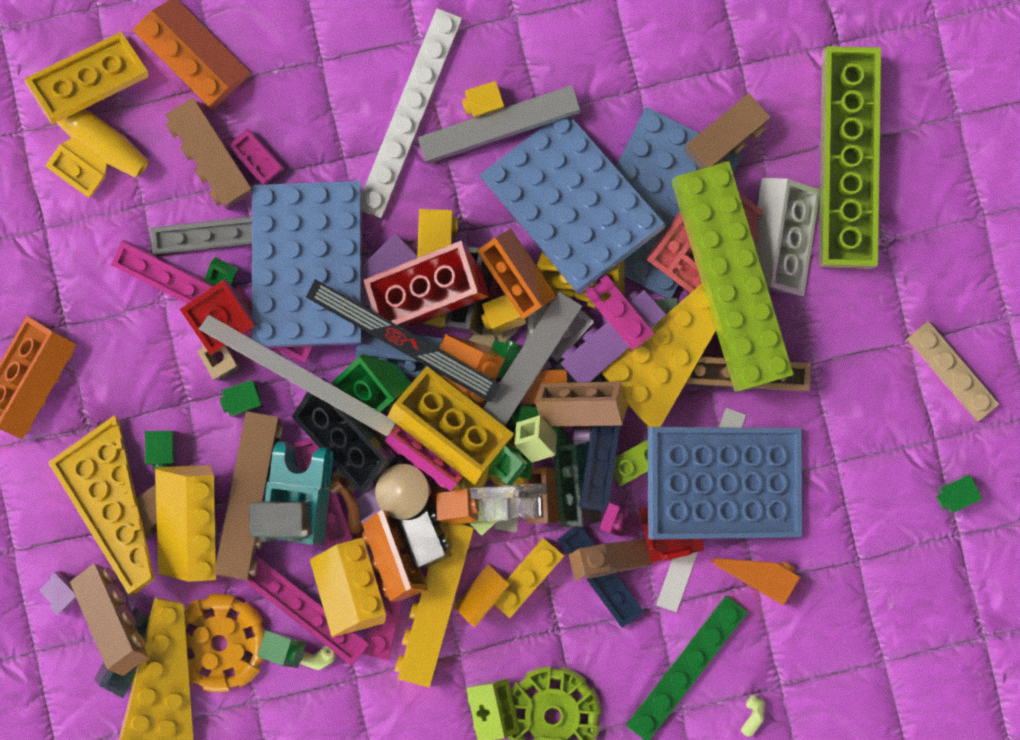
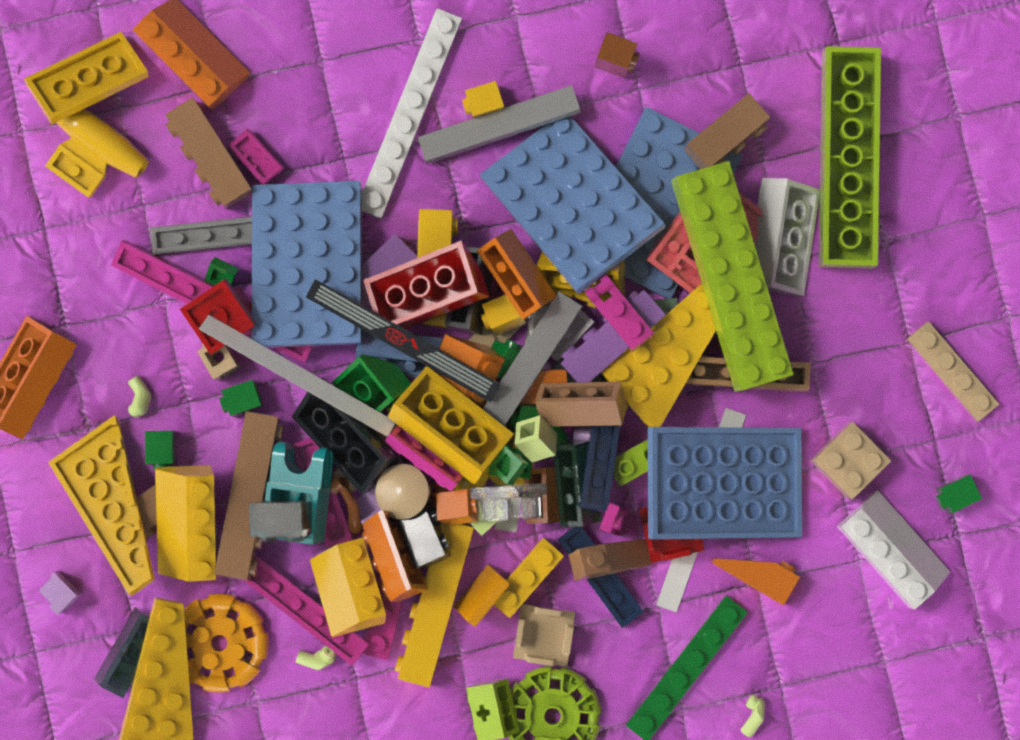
(109, 619): medium nougat brick -> none
(141, 399): none -> yellowish green arm
(281, 649): brick -> none
(544, 635): none -> tan panel
(617, 55): none -> dark orange brick
(850, 460): none -> tan brick
(894, 550): none -> white slope

